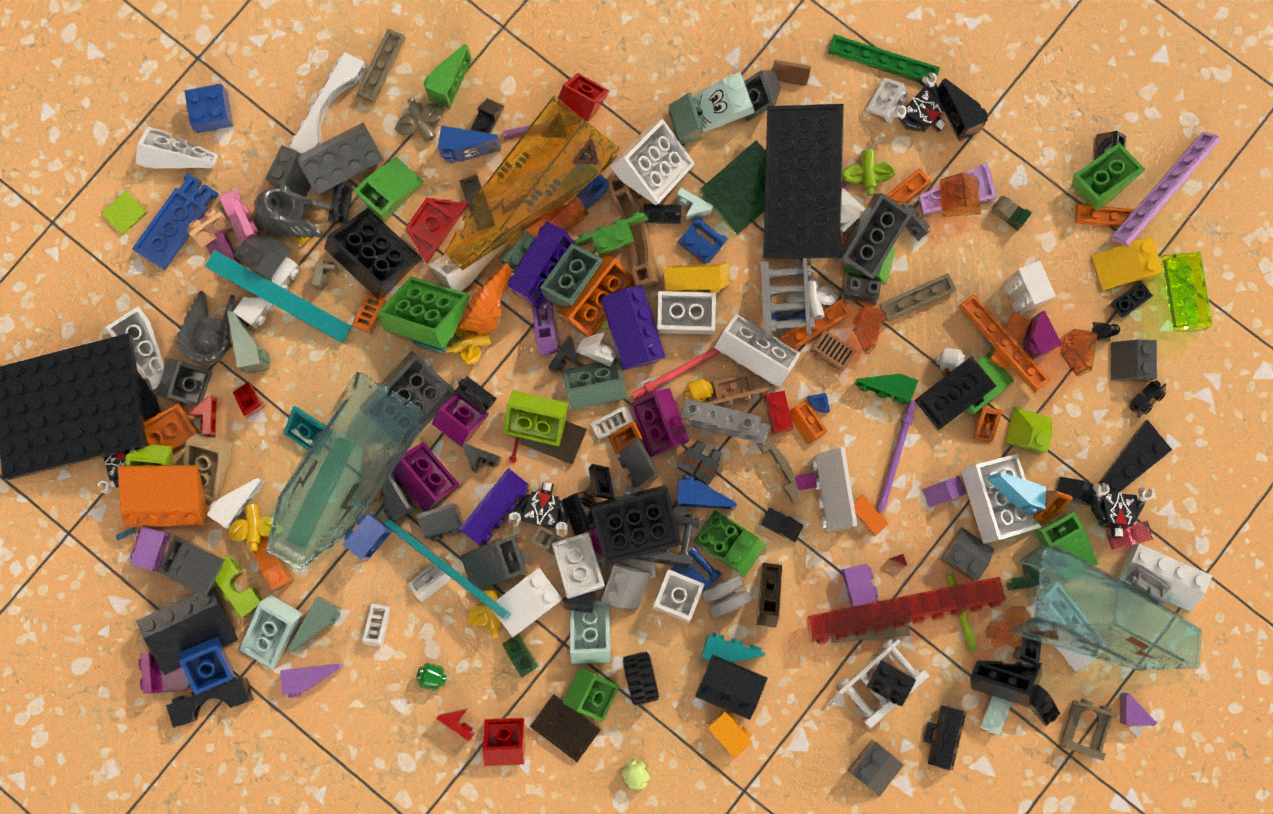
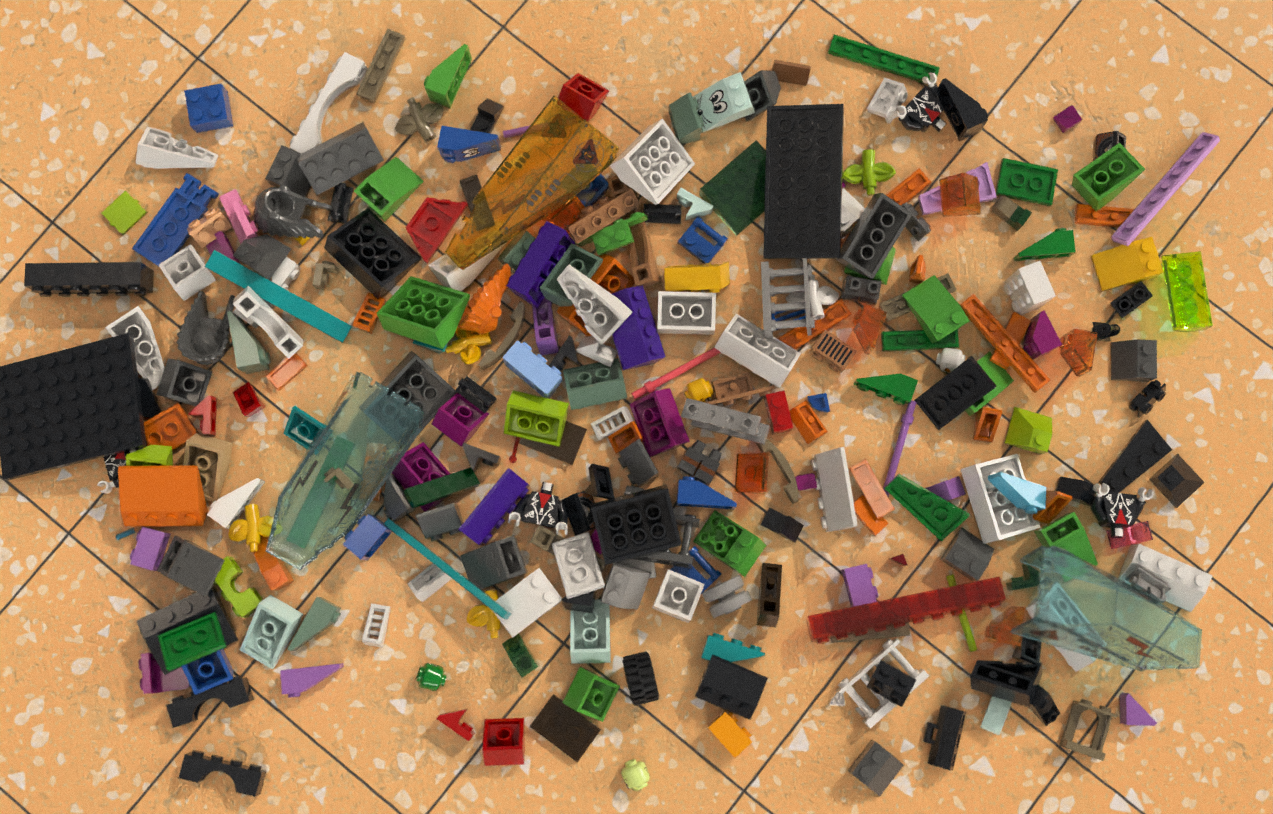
(89, 278): none -> black brick
(187, 272): none -> white slope
(191, 641): none -> green tile
(247, 779): none -> black arch
(259, 311): none -> white arch
(286, 371): none -> orange tile
(342, 480): none -> dark tan bracket
(441, 487): none -> dark green tile
(492, 357): none -> dark tan slope
(532, 369): none -> light blue slope
(596, 306): none -> white wedge
(602, 214): none -> medium nougat bracket
(752, 473): none -> clear orange slope
(871, 489): none -> orange tile
(916, 341): none -> green tile
(918, 270): none -> orange slope
(931, 510): none -> green wing
(935, 309): none -> bright green slope
(1026, 182): none -> green tile
(1055, 245): none -> green slope
(1067, 118): none -> magenta slope
(1176, 480): none -> black slope

